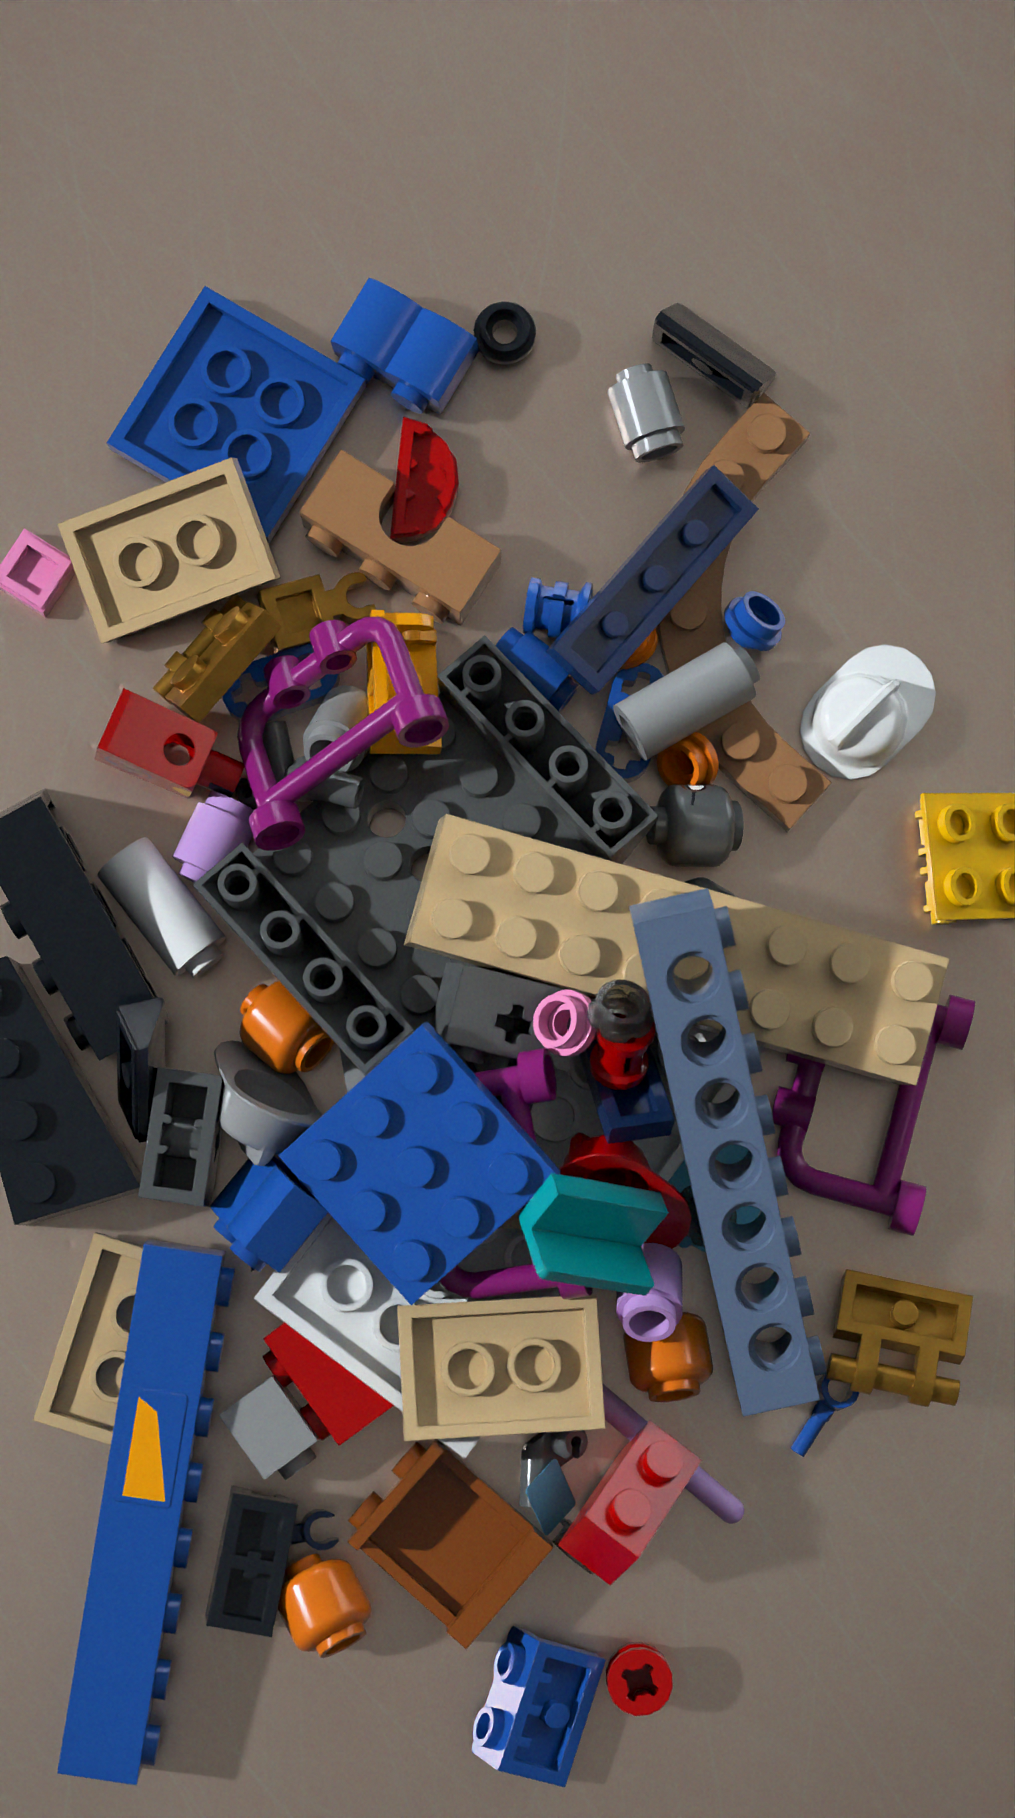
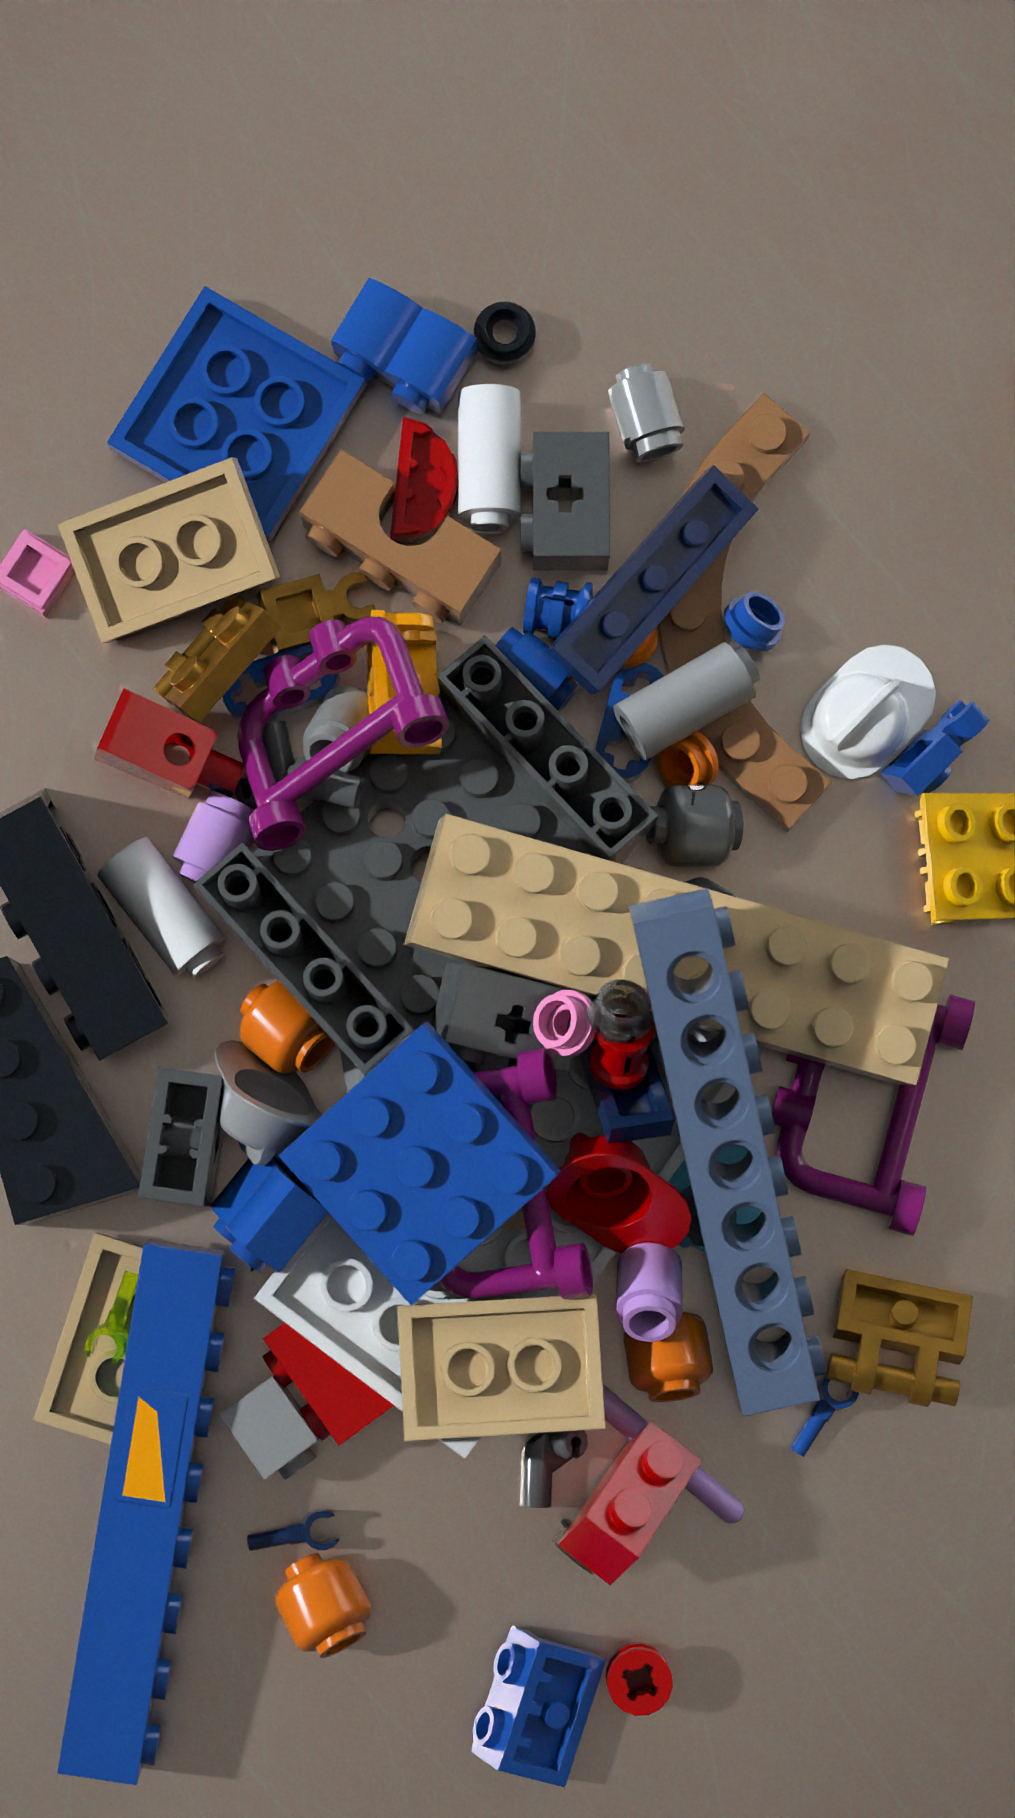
(116, 1319): none -> clear neon green hand
(138, 1058): black slope -> none
(251, 1562): black hinge -> none
(449, 1539): dark orange panel -> none
(489, 456): none -> white brick
(550, 1497): medium azure sticker -> none
(573, 464): none -> dark grey brick
(592, 1233): teal panel -> none
(712, 354): black slope -> none
(927, 758): none -> blue plate

